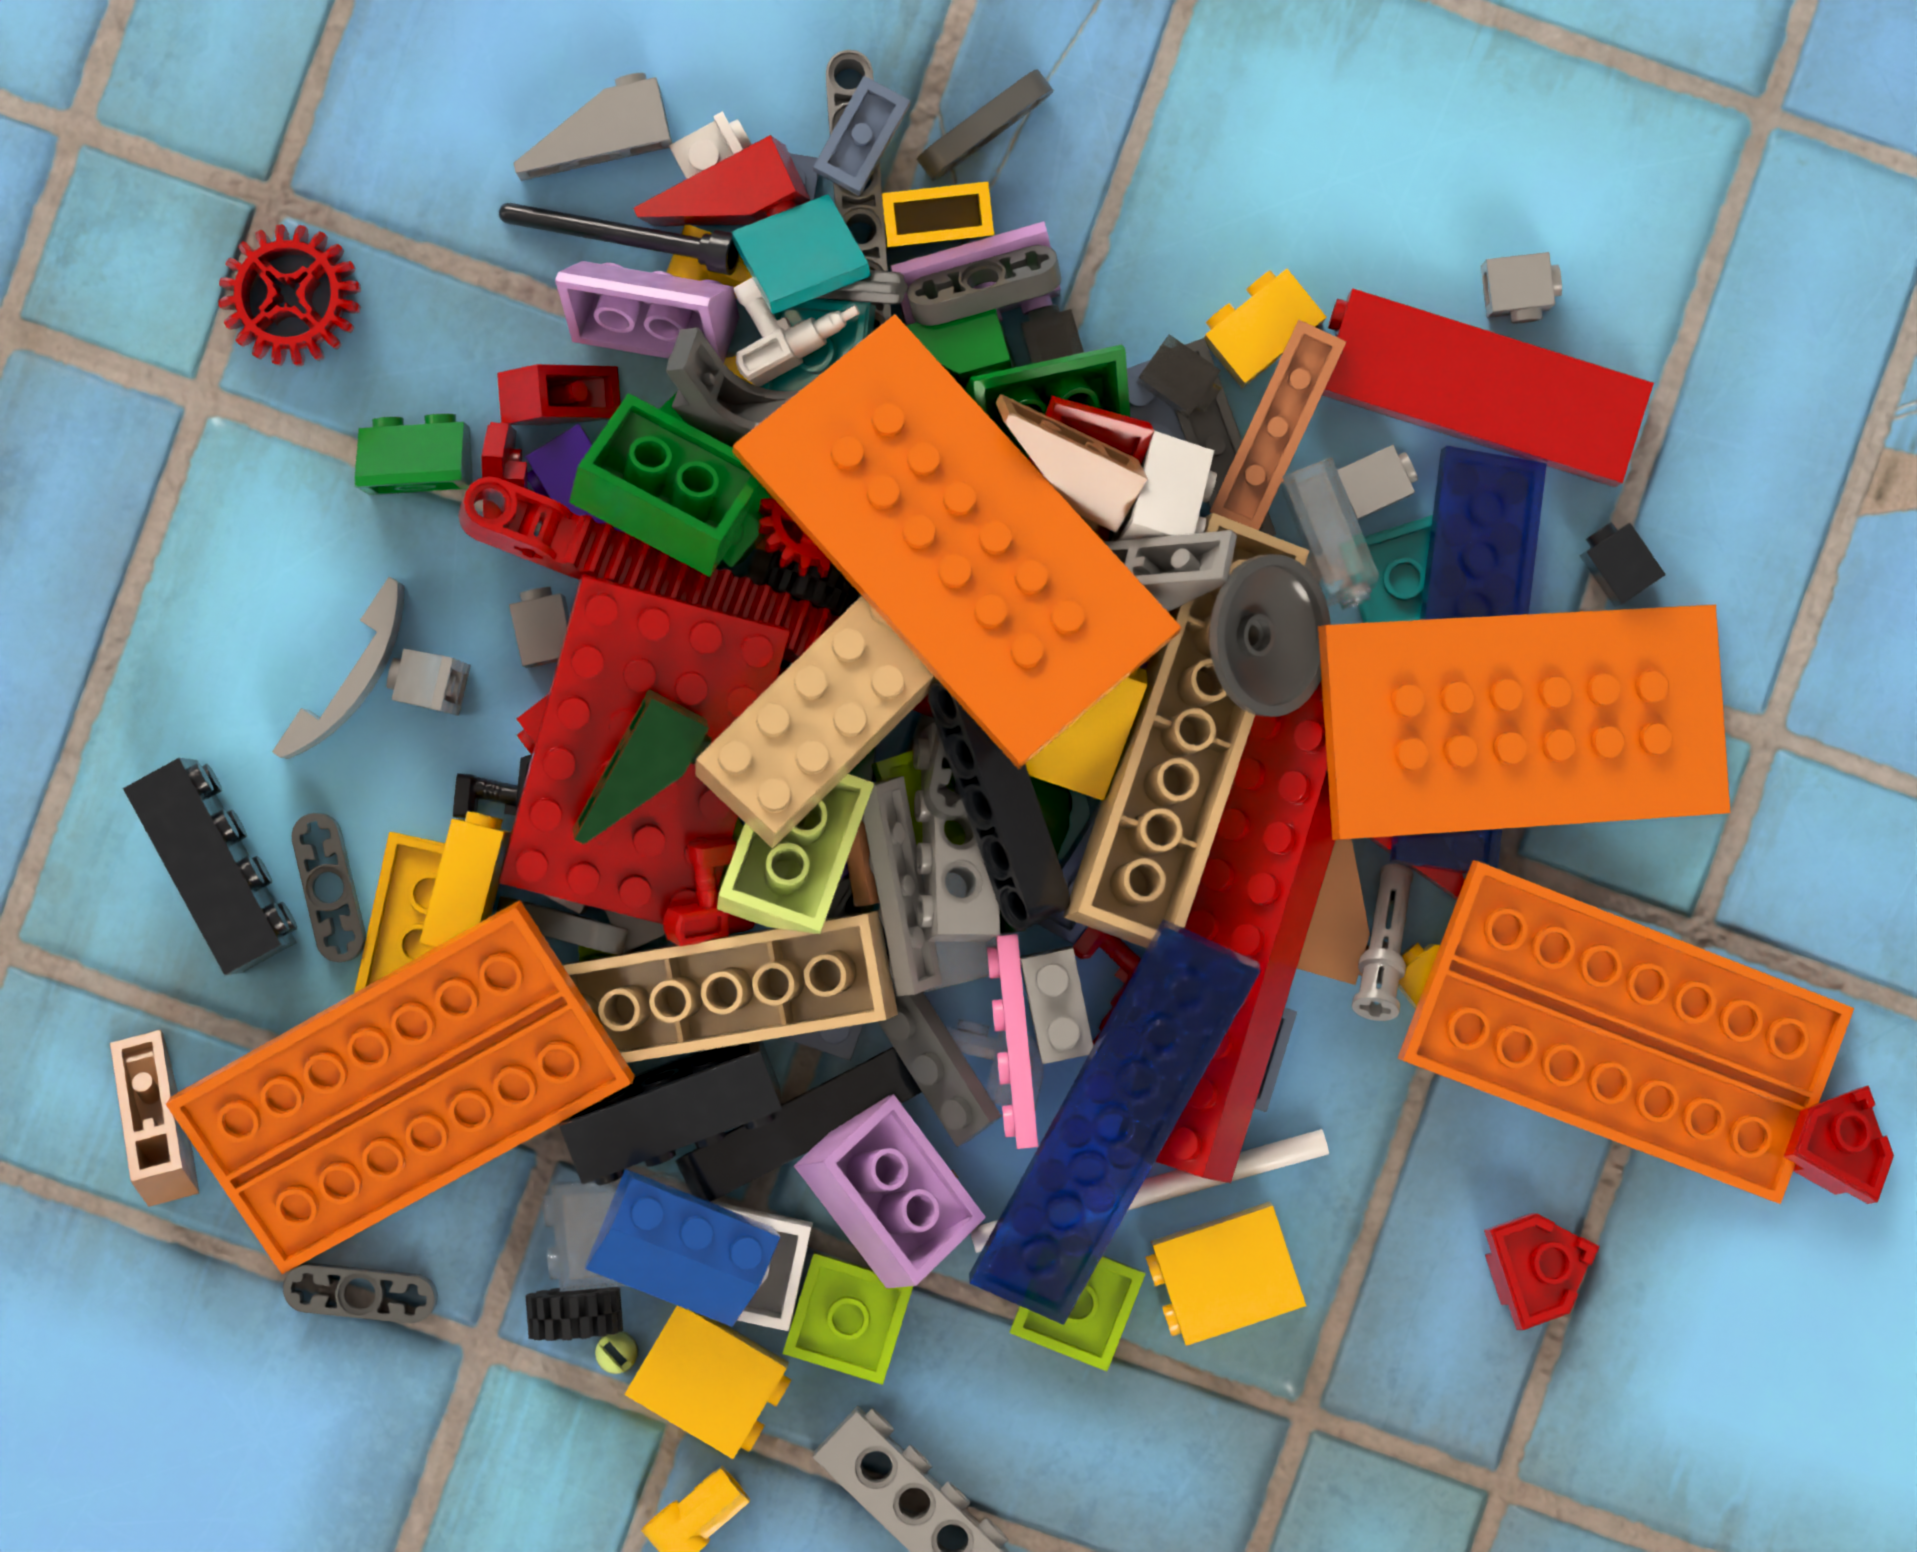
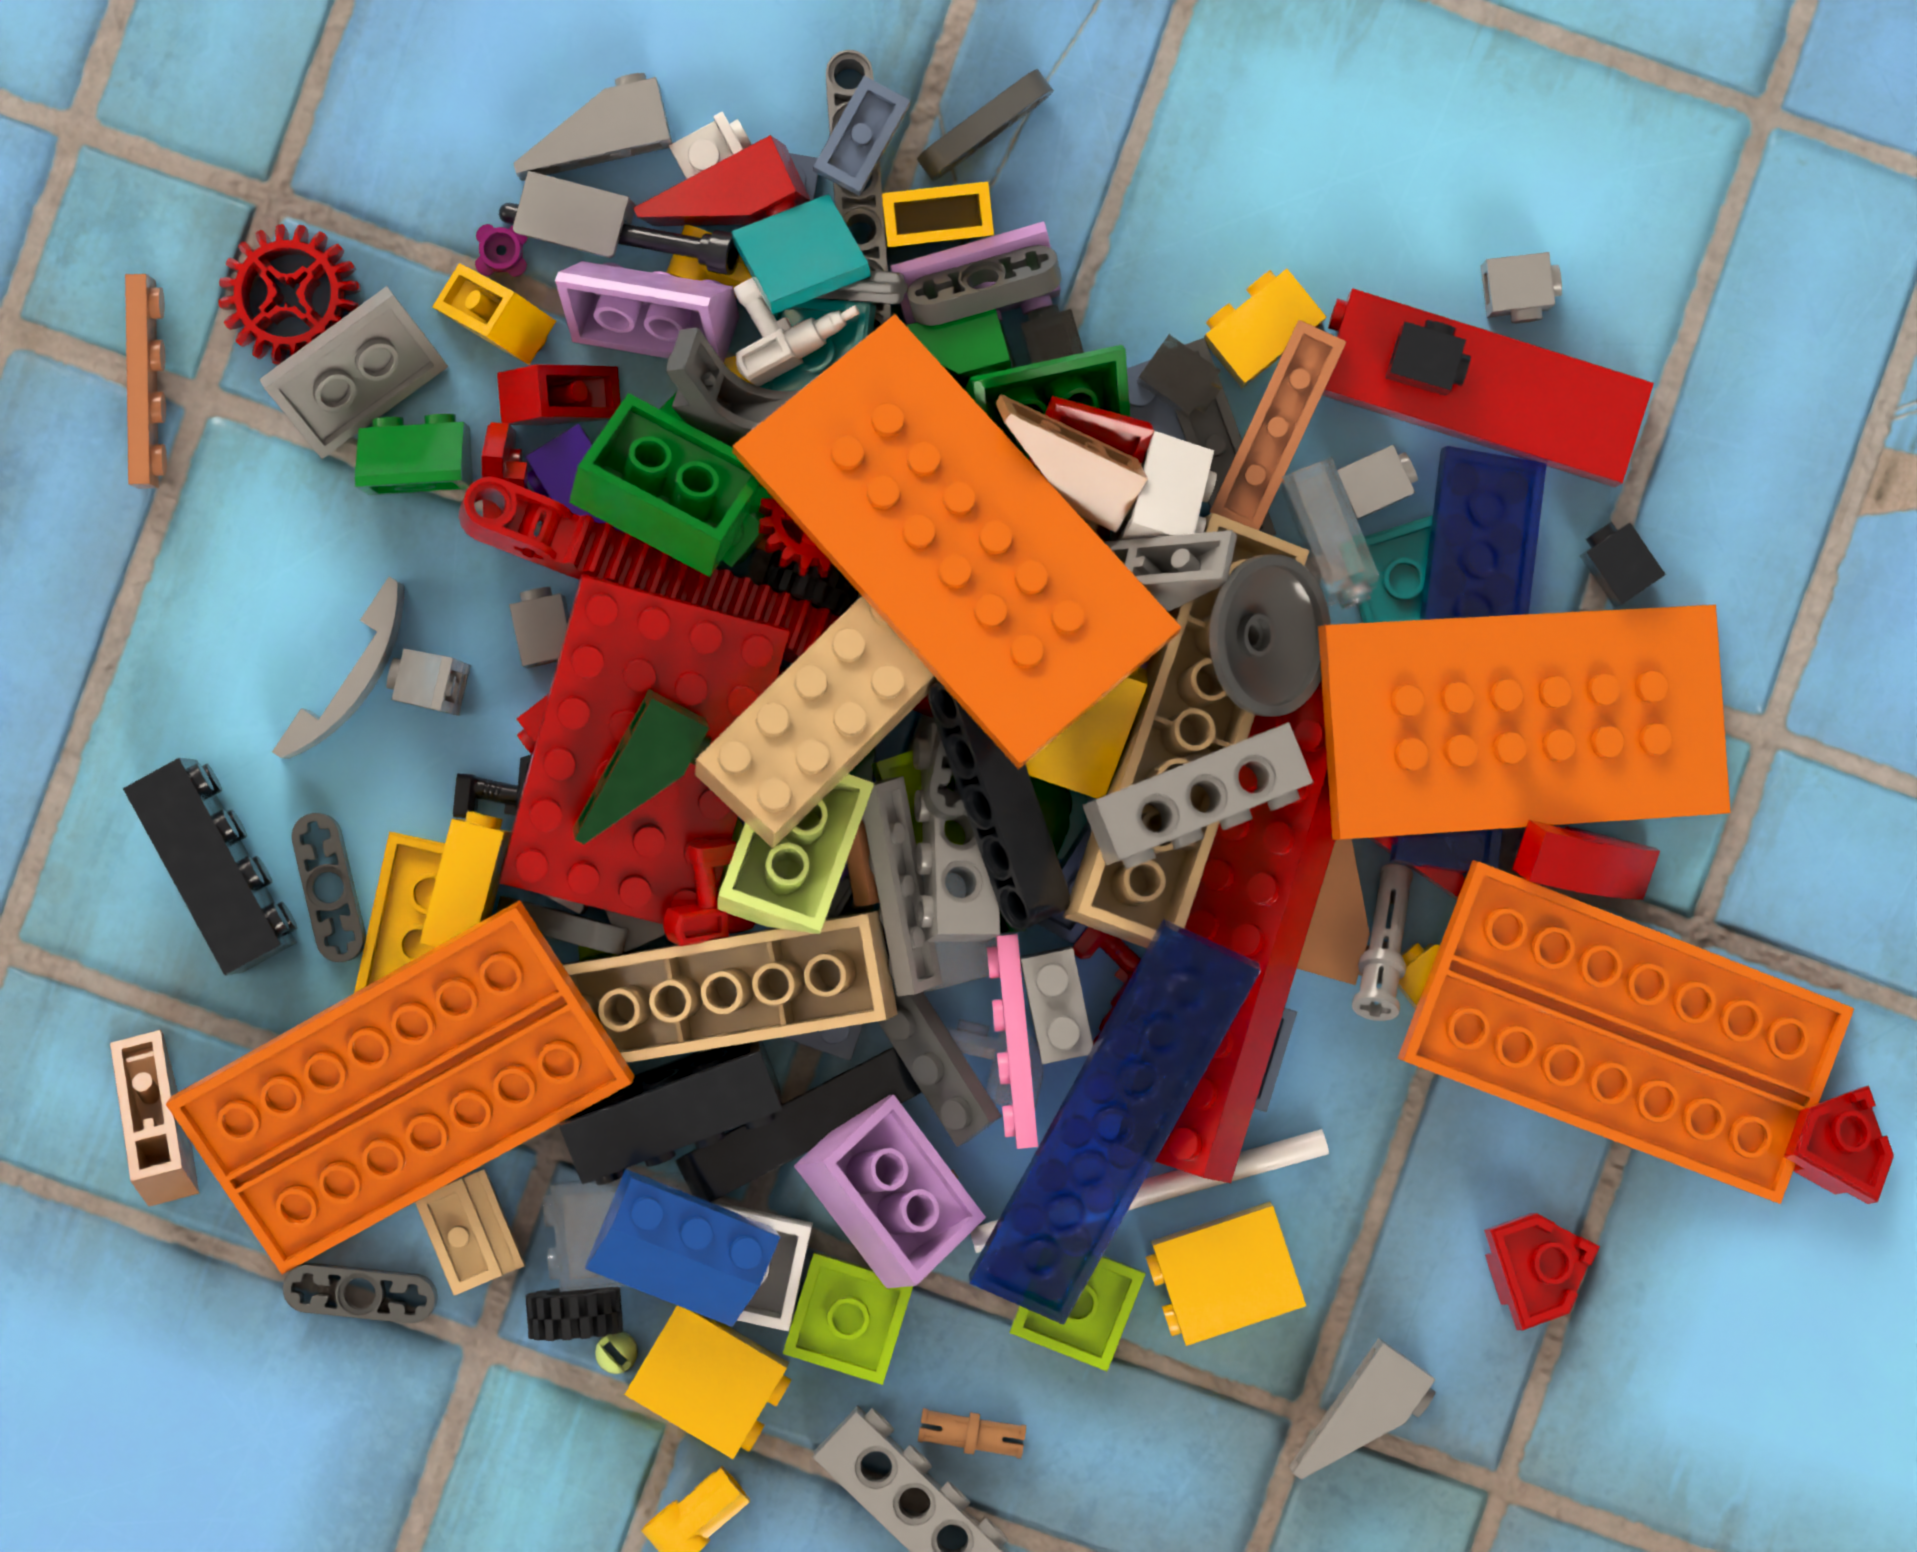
(144, 358): none -> nougat plate
(353, 372): none -> light grey plate
(470, 1232): none -> tan plate
(489, 261): none -> magenta plate
(494, 313): none -> yellow slope
(572, 214): none -> light grey panel
(972, 1433): none -> medium nougat pin
(1270, 755): none -> light grey brick
(1372, 1403): none -> light grey slope
(1428, 357): none -> black brick
(1585, 861): none -> red slope

